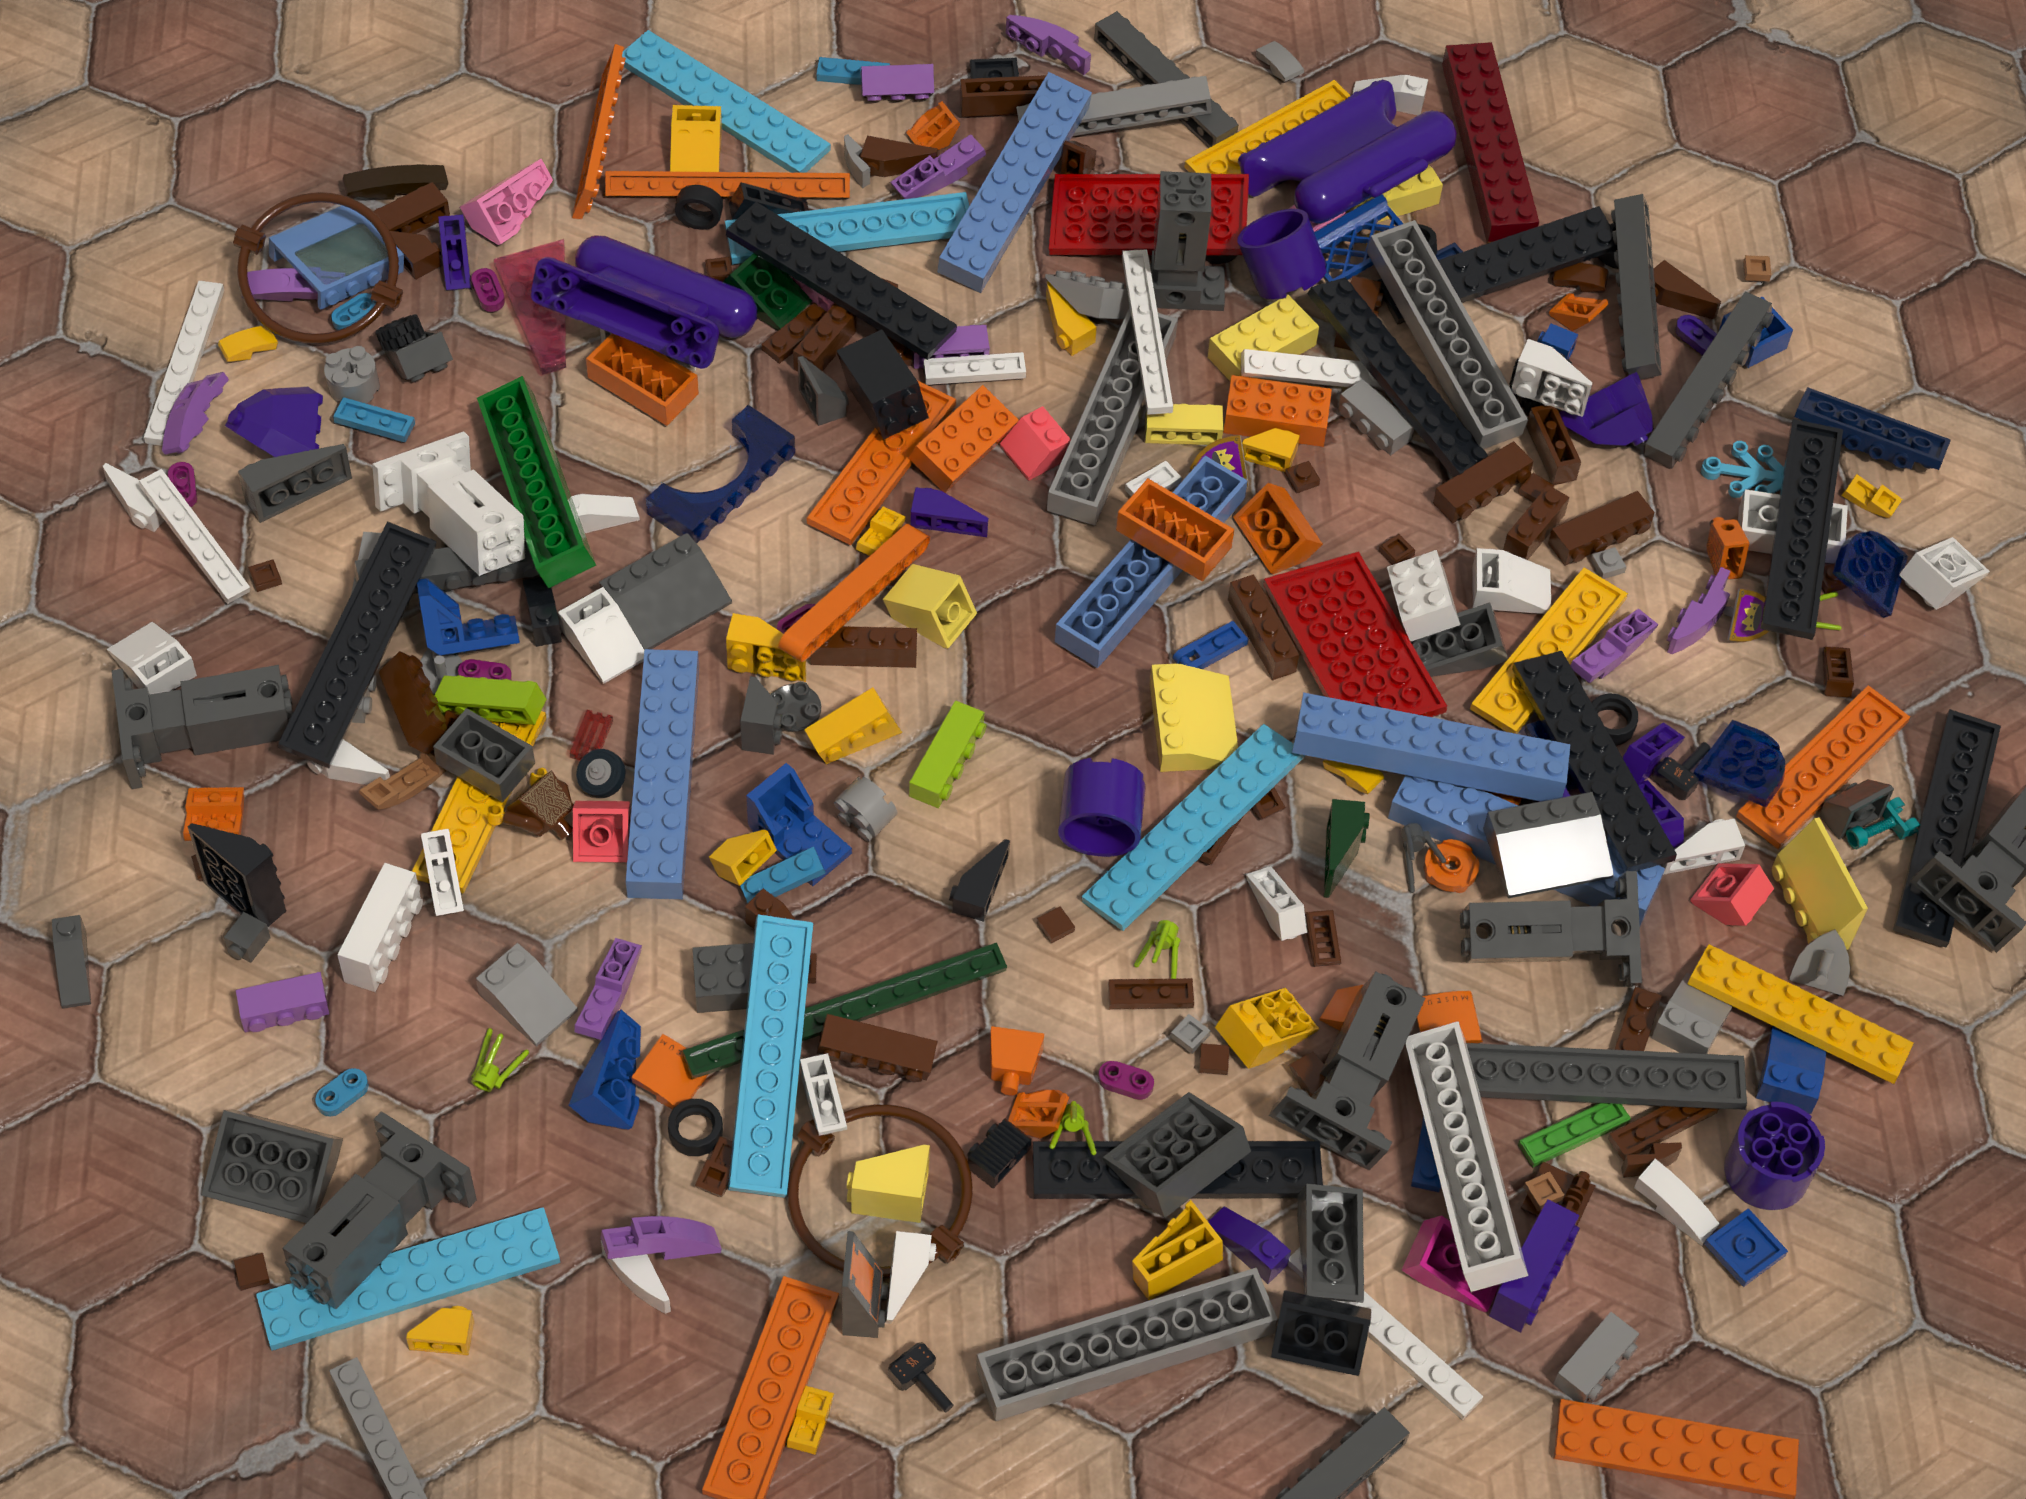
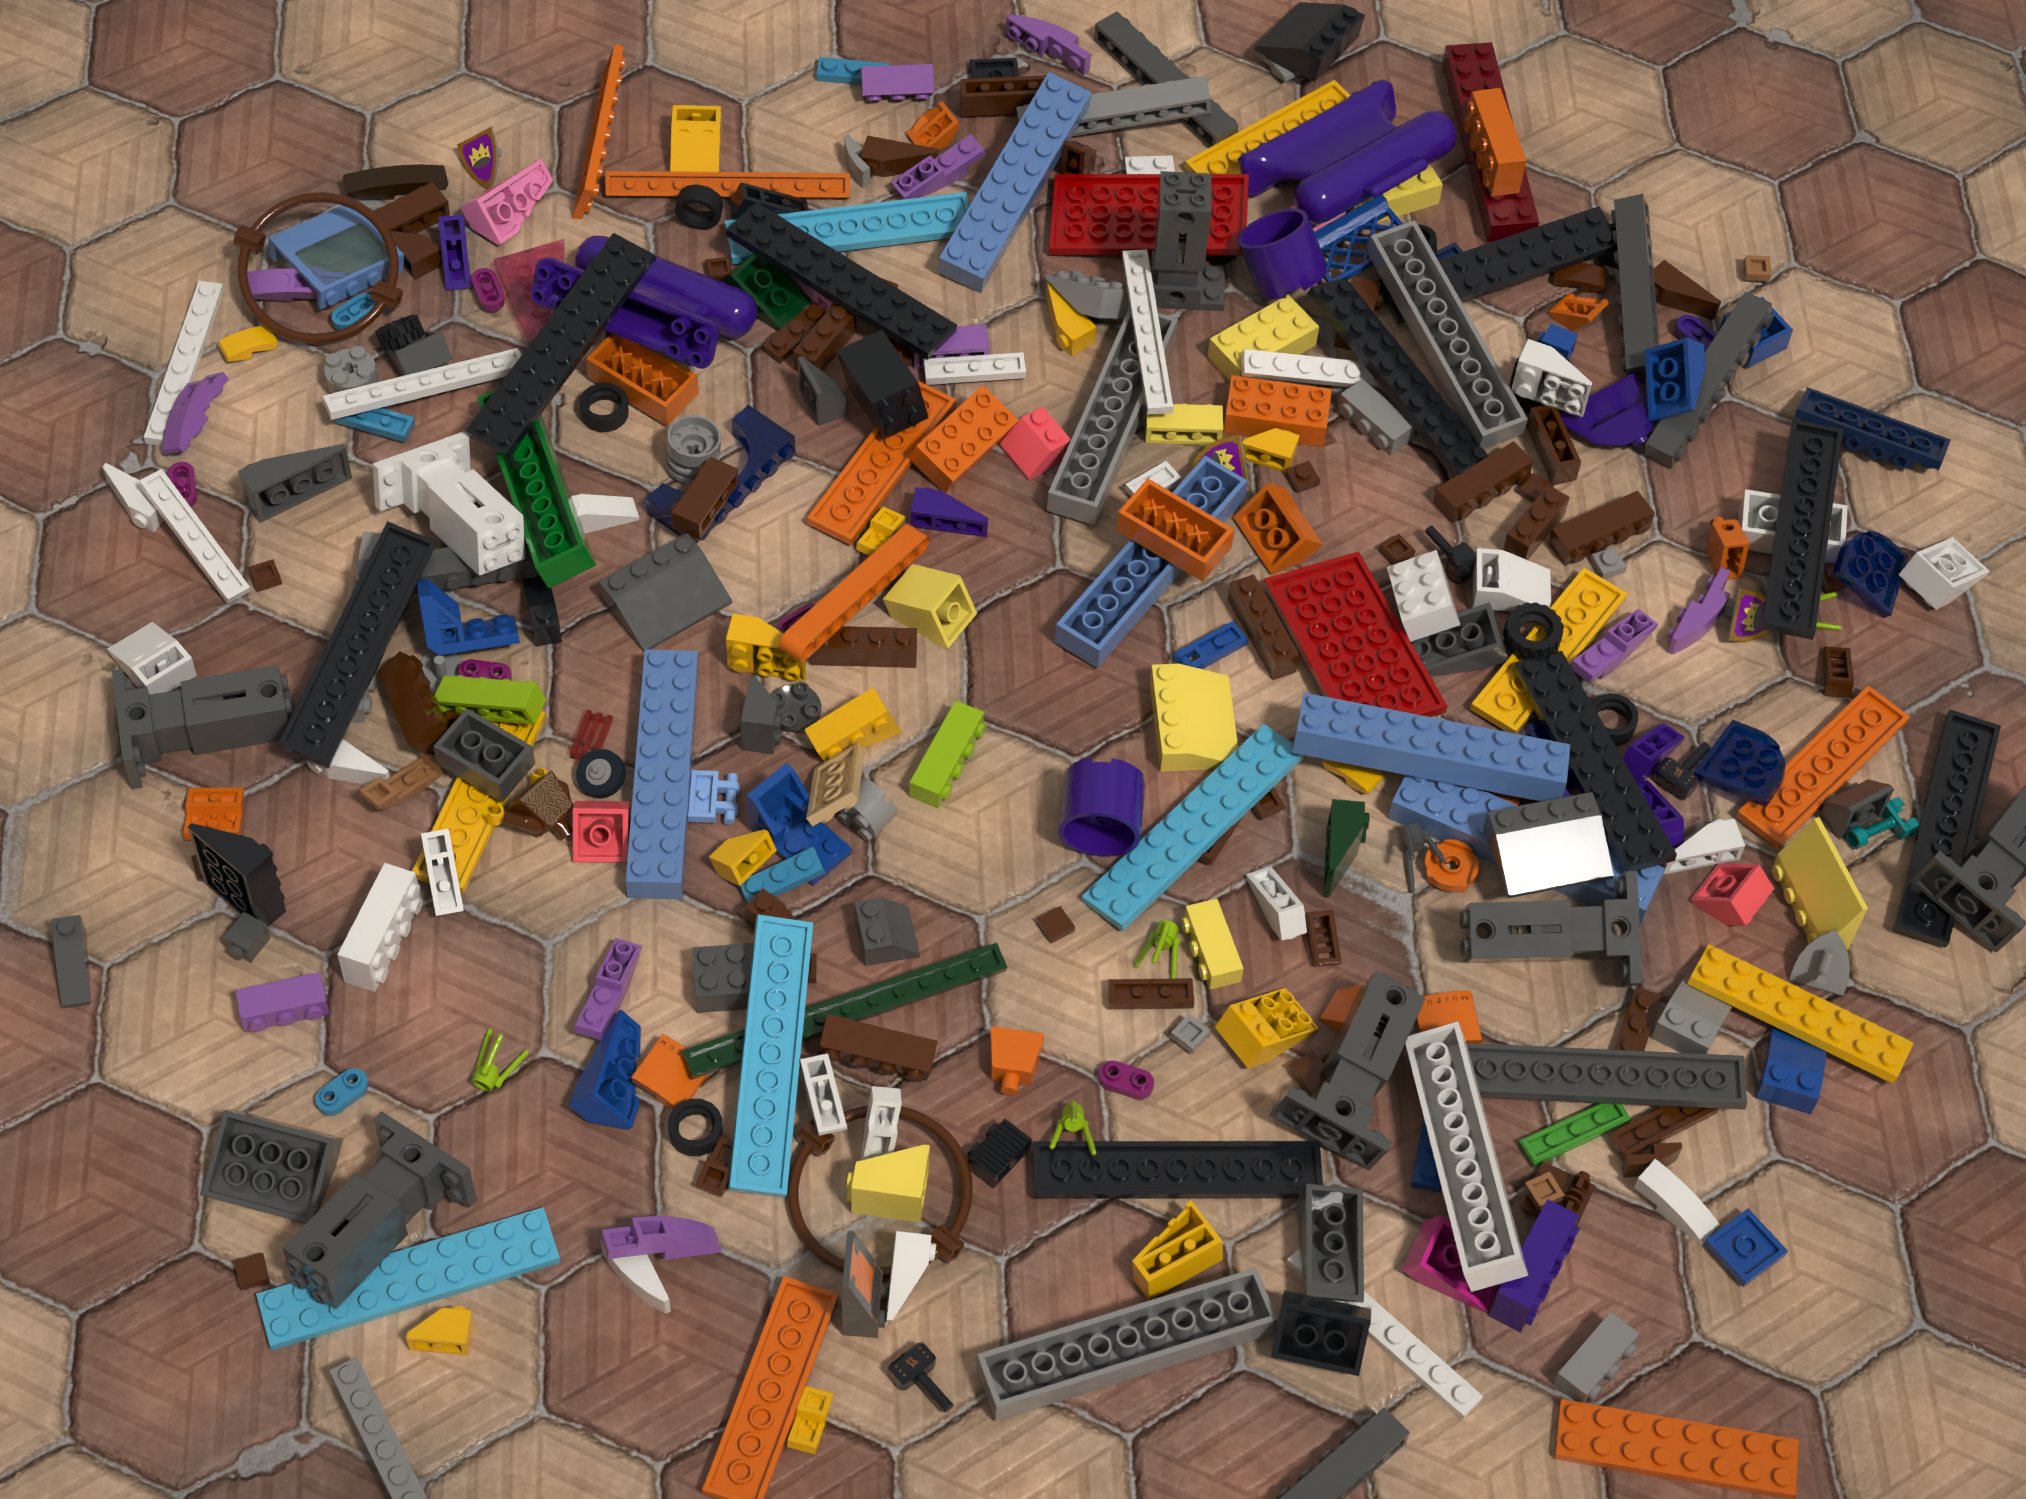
(279, 420): dark purple brick -> none
(420, 384): none -> white plate
(481, 157): none -> shield
(525, 994): light grey slope -> none
(560, 345): none -> black plate
(601, 635): white slope -> none
(608, 422): none -> black tyre
(690, 445): none -> light grey wheel
(704, 497): none -> reddish brown brick
(704, 796): none -> light blue plate
(742, 113): medium azure plate -> none
(835, 785): none -> tan plate
(881, 1122): none -> white slope
(885, 931): none -> dark grey slope
(979, 884): black slope -> none
(1038, 1112): orange slope -> none
(1148, 164): none -> white plate
(1178, 1153): dark grey slope -> none
(1212, 944): none -> light yellow brick
(1214, 1059): reddish brown tile -> none
(1251, 1243): dark purple slope -> none
(1312, 37): none -> black slope
(1408, 91): white slope -> none
(1460, 558): none -> black piece
(1495, 142): none -> orange brick
(1535, 614): none -> black tyre
(1673, 377): none -> blue slope
(1753, 472): medium azure plant -> none
(1769, 1176): dark purple brick -> none
(1877, 501): yellow slope -> none

